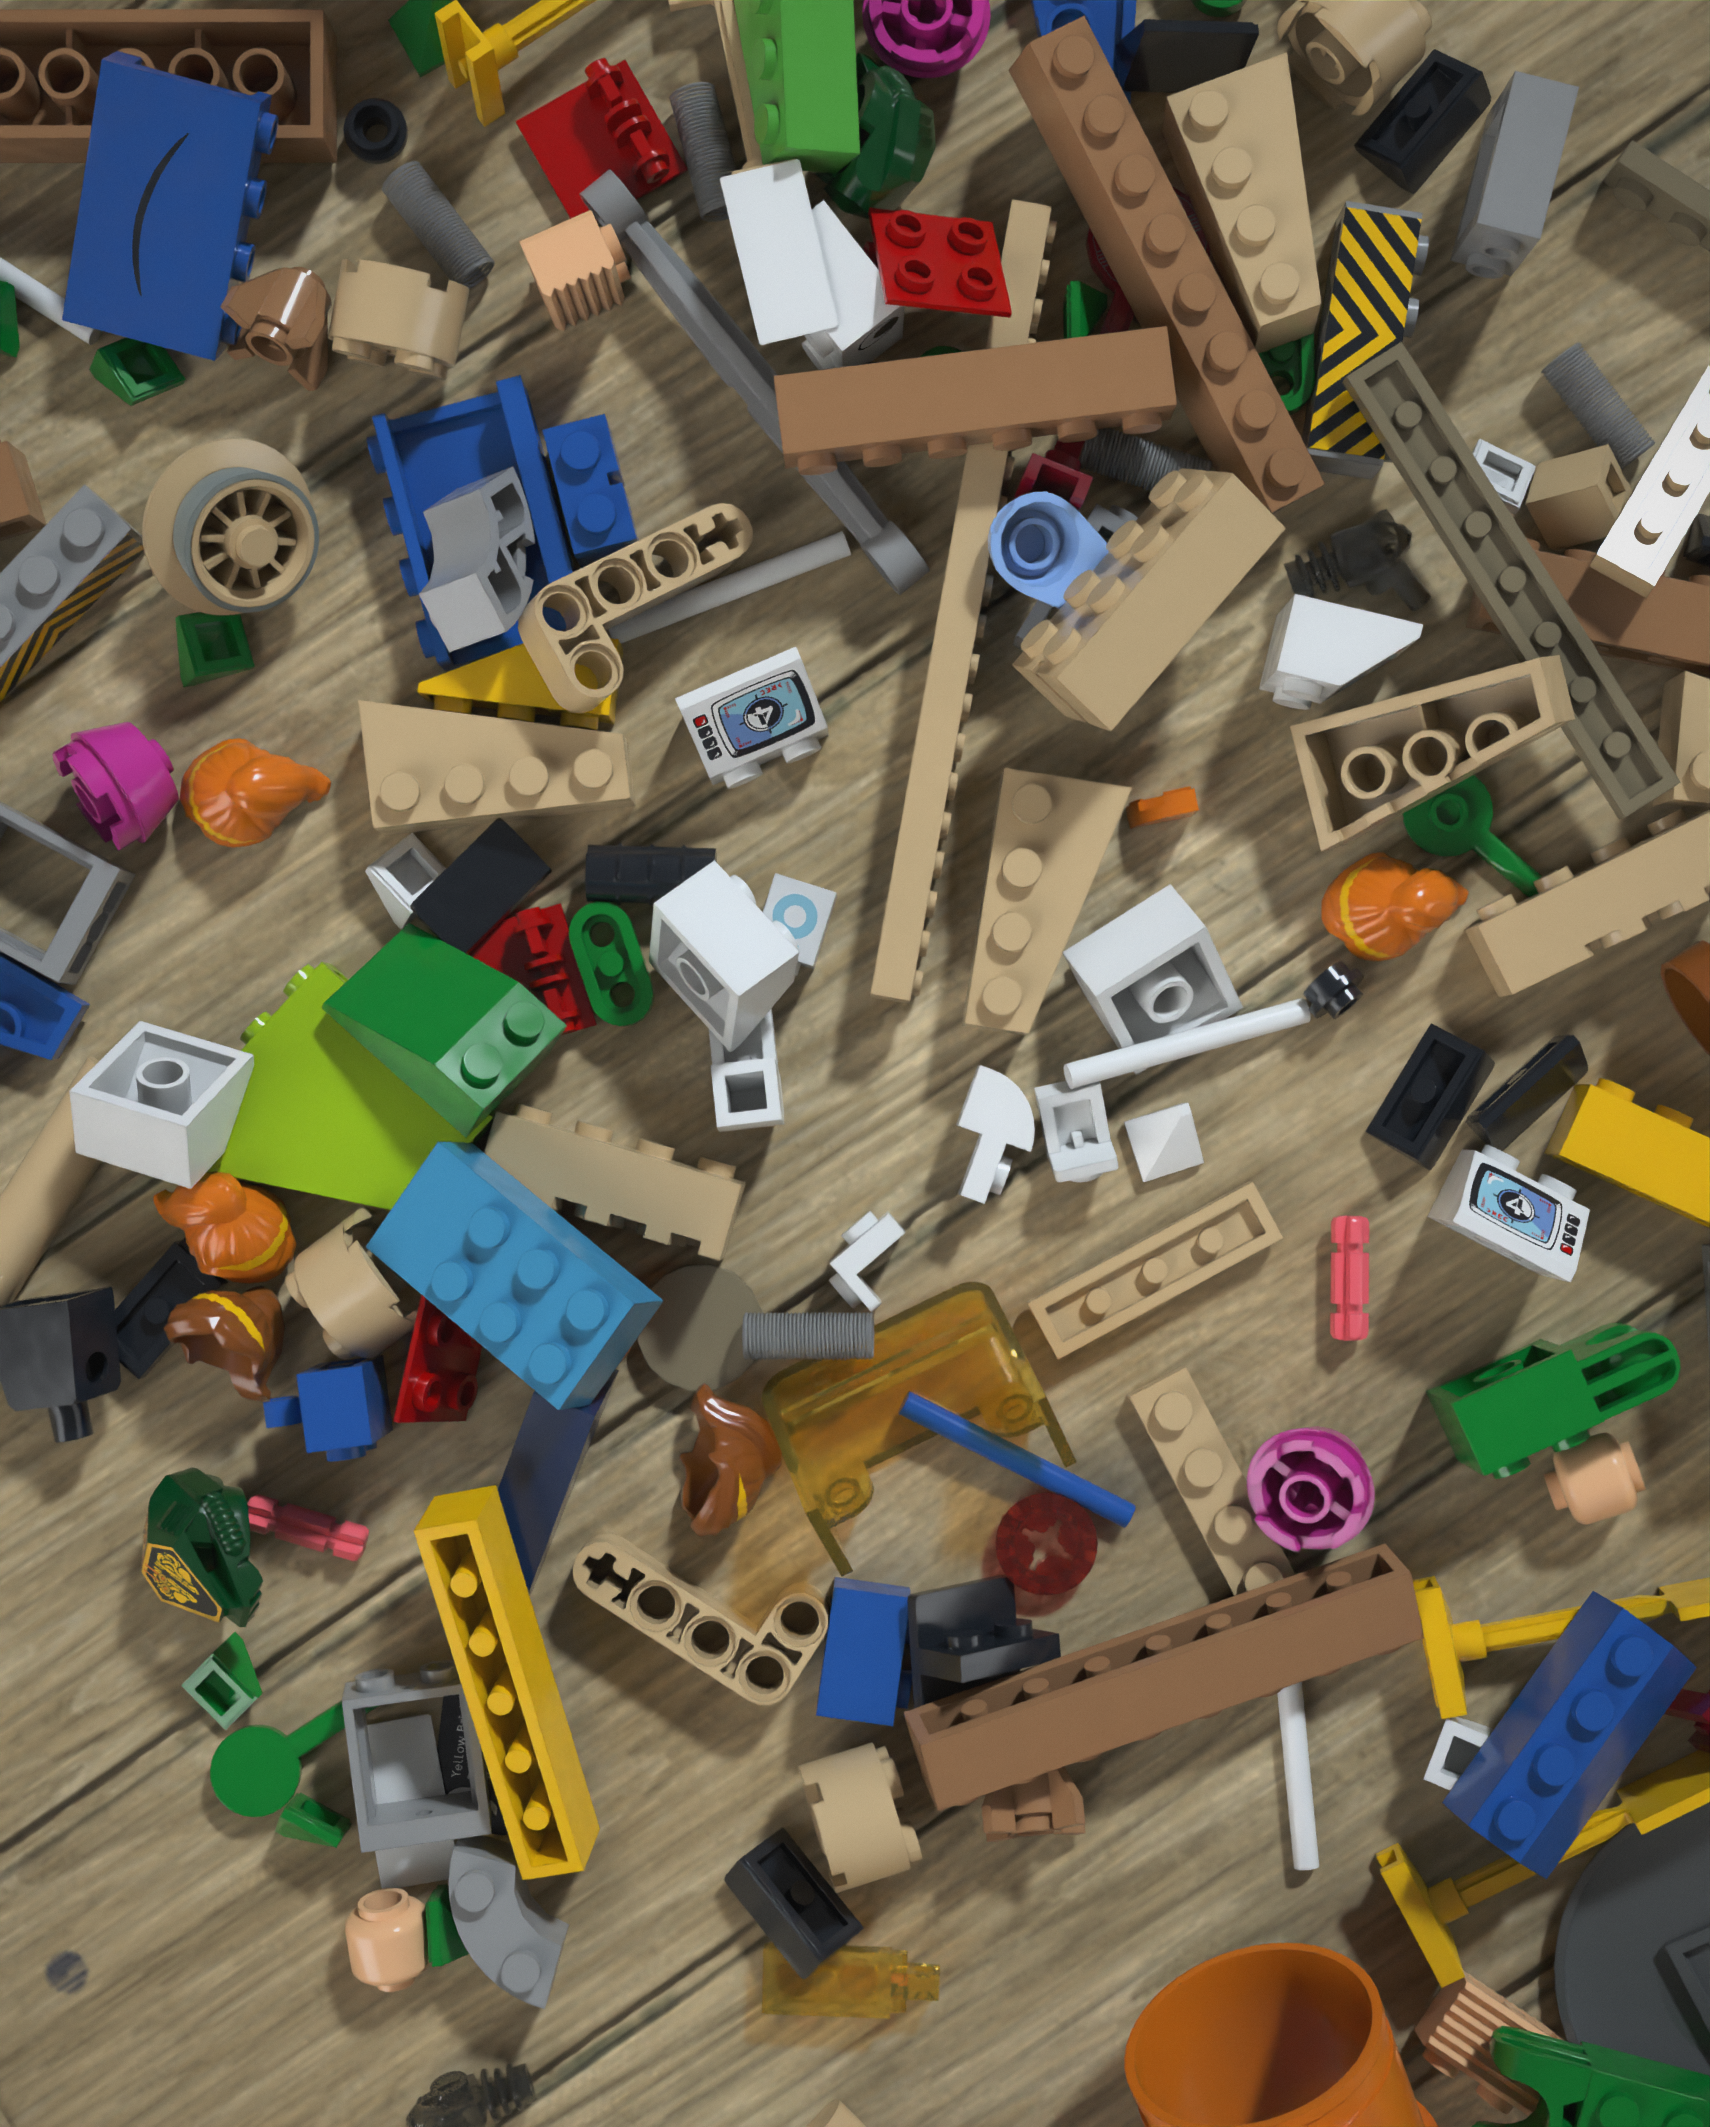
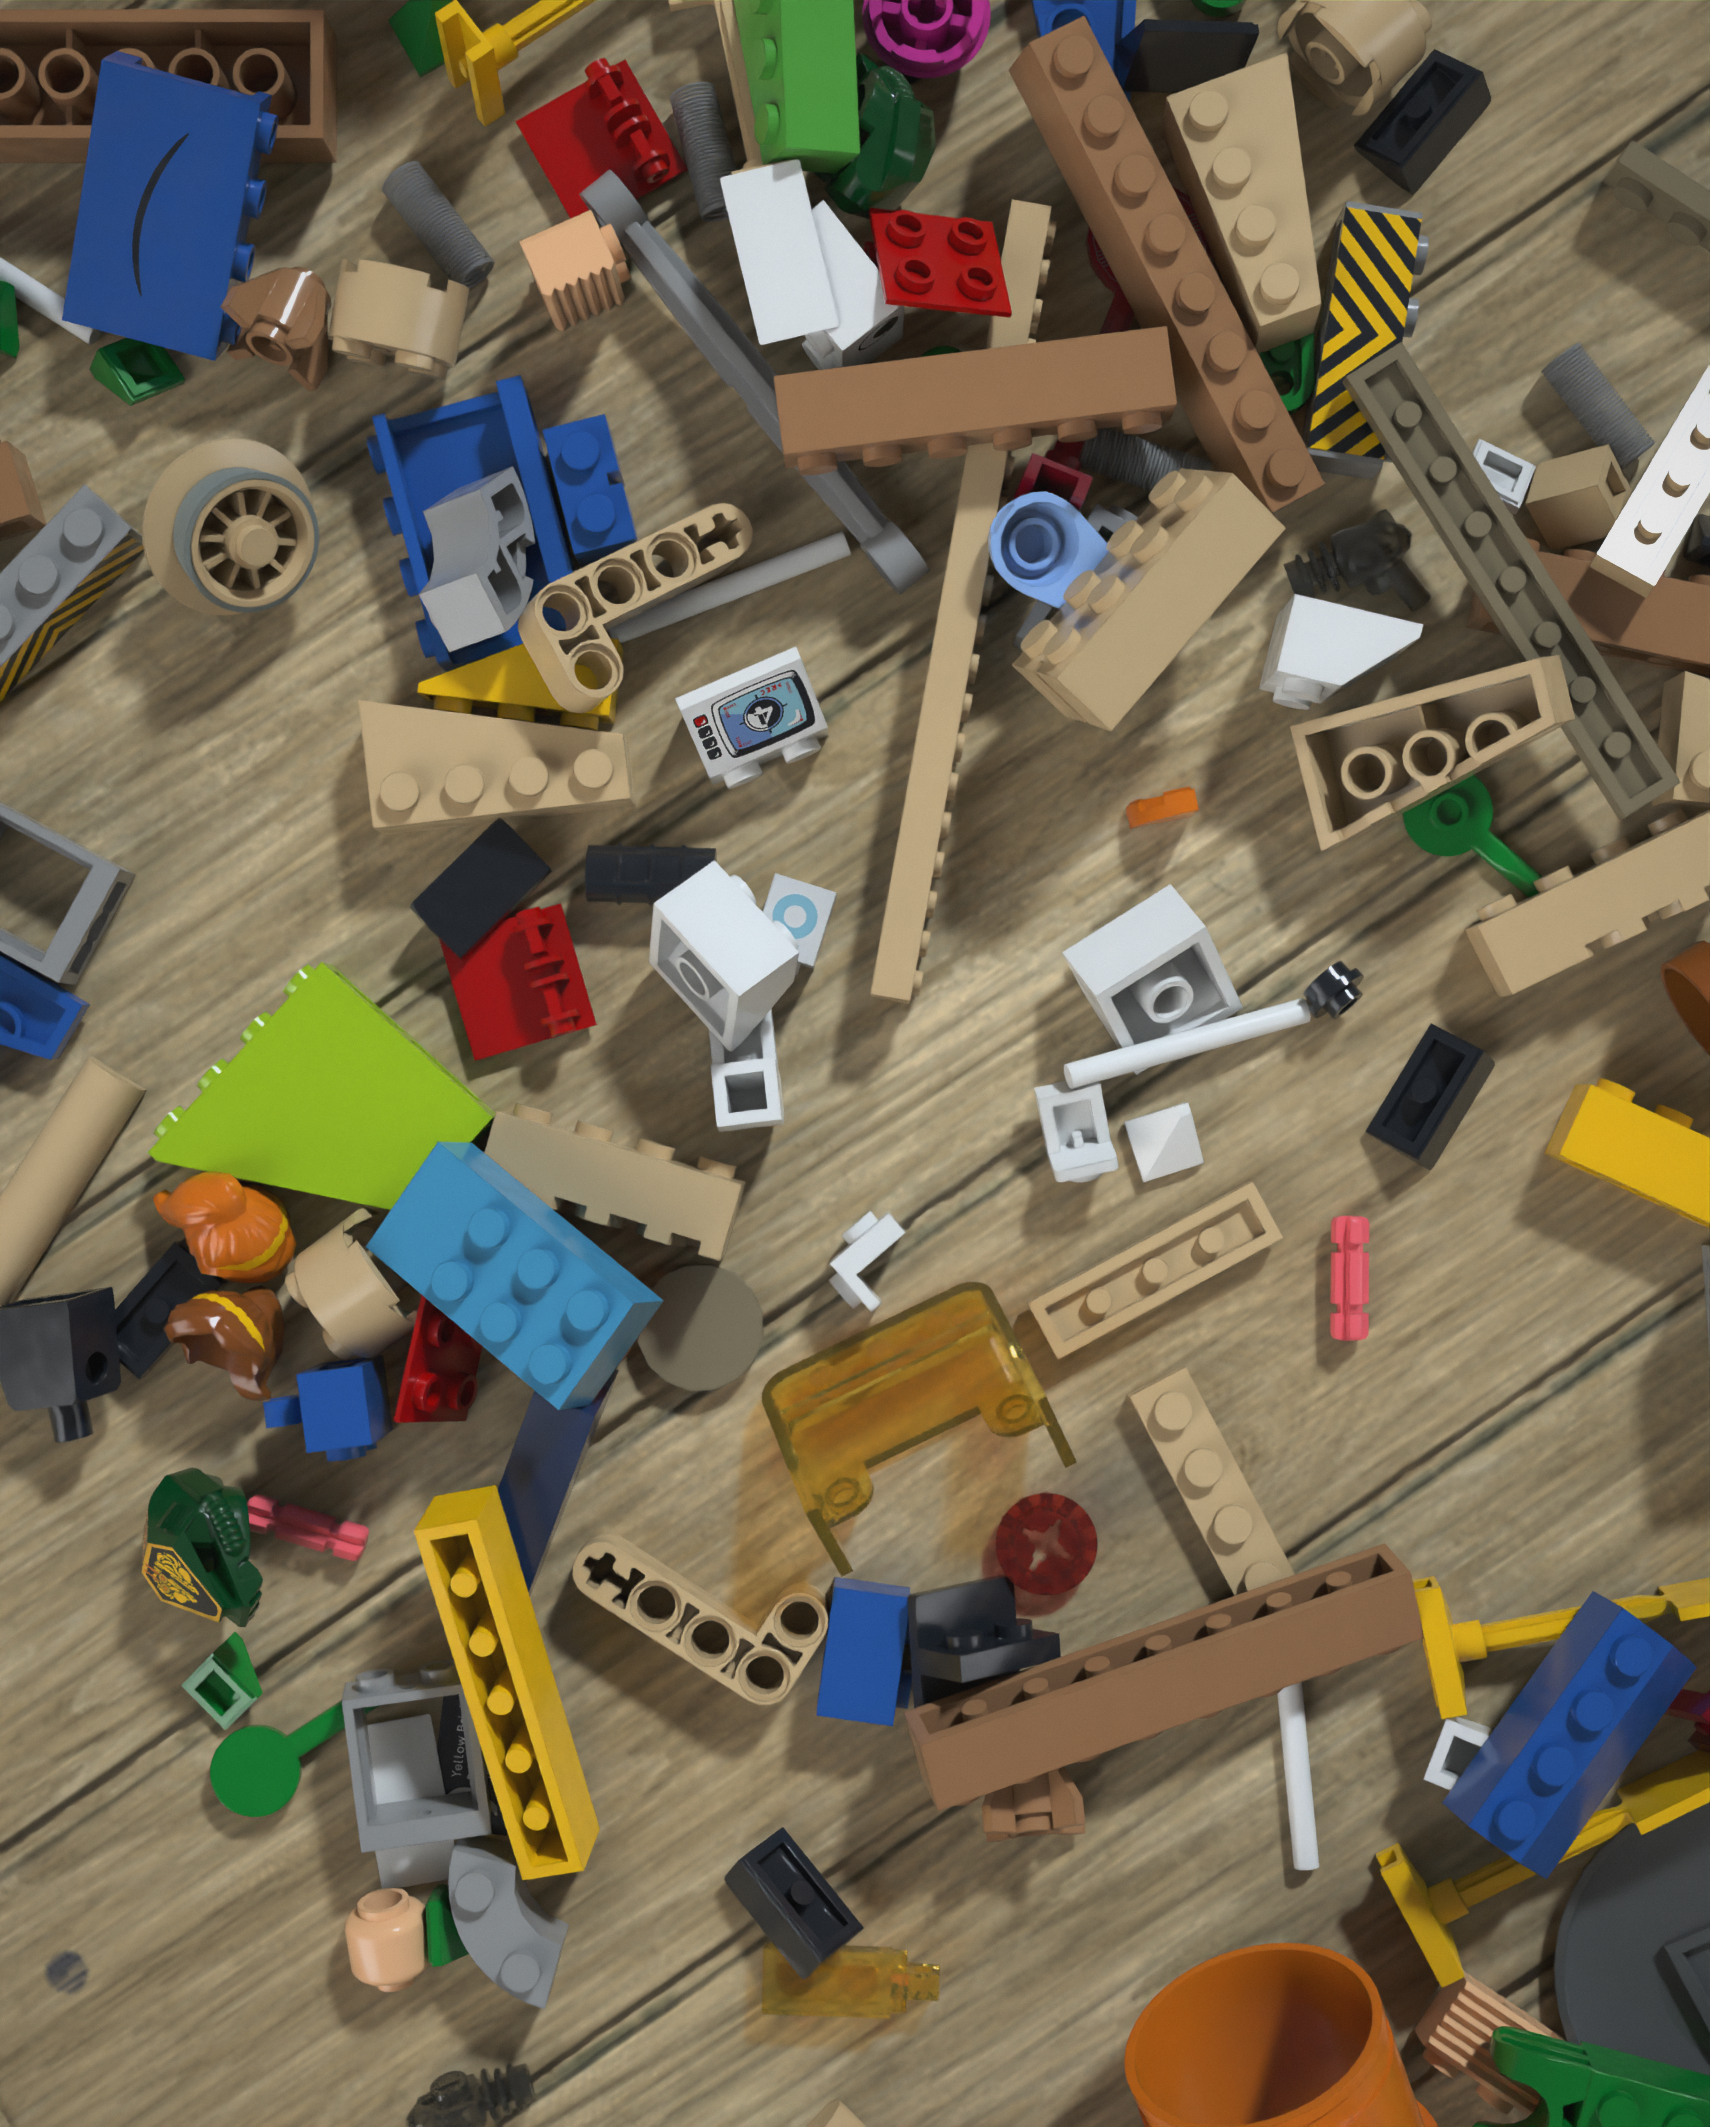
(119, 781): dark pink cone -> none
(160, 1104): white slope -> none
(211, 647): green slope -> none
(245, 791): orange hair -> none
(312, 1822): green slope -> none
(370, 113): black plate -> none
(403, 876): white slope -> none
(446, 1024): green slope -> none
(610, 965): green plate -> none
(727, 1462): dark orange hair -> none
(787, 1334): light grey piece -> none
(856, 1816): tan brick -> none
(1001, 1117): white brick -> none
(1016, 1459): blue bar -> none
(1037, 876): tan wedge -> none
(1082, 309): green slope -> none
(1310, 1488): dark pink cone -> none
(1388, 905): orange hair -> none
(1513, 1213): white slope -> none
(1514, 175): light grey window -> none
(1529, 1092): black slope -> none
(1550, 1395): green brick -> none
(1595, 1479): light nougat head -> none

